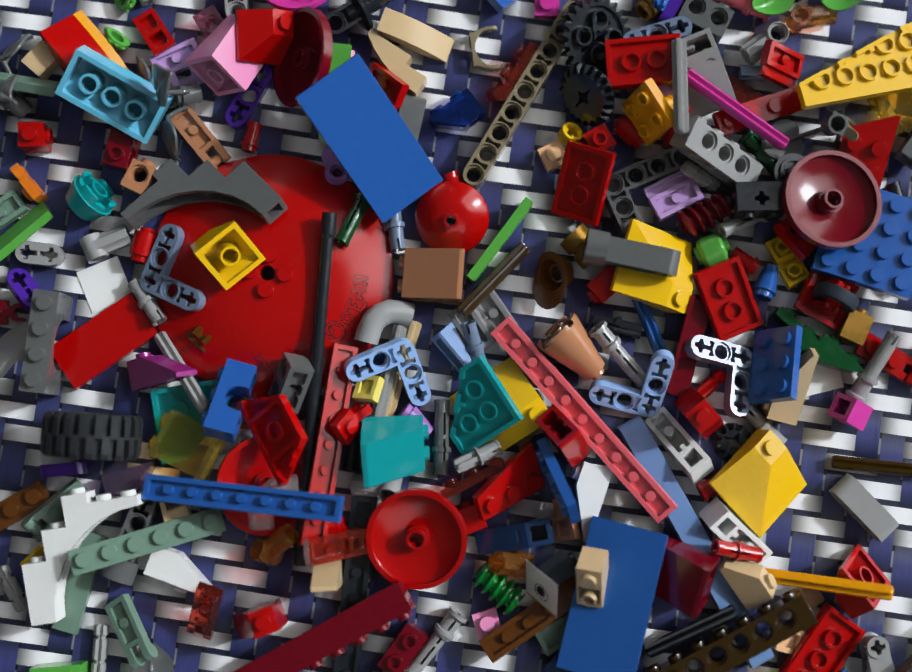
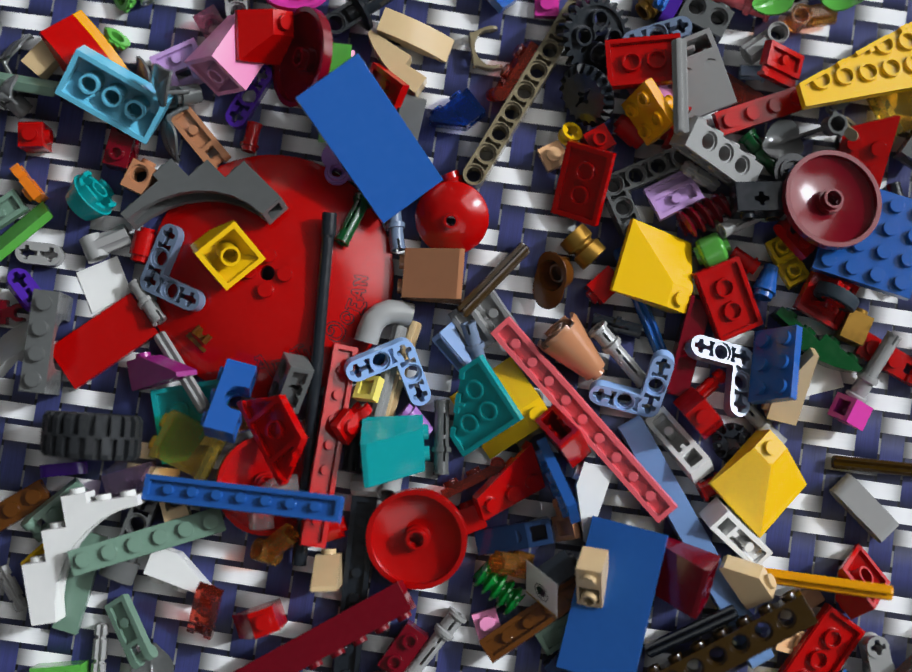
(154, 32): red slope -> none
(334, 546): clear red plate -> none
(477, 456): light grey axle -> none
(499, 240): bright green tile -> none
(629, 254): dark grey beam -> none
(736, 551): red pin -> none
(737, 110): dark pink axle -> none

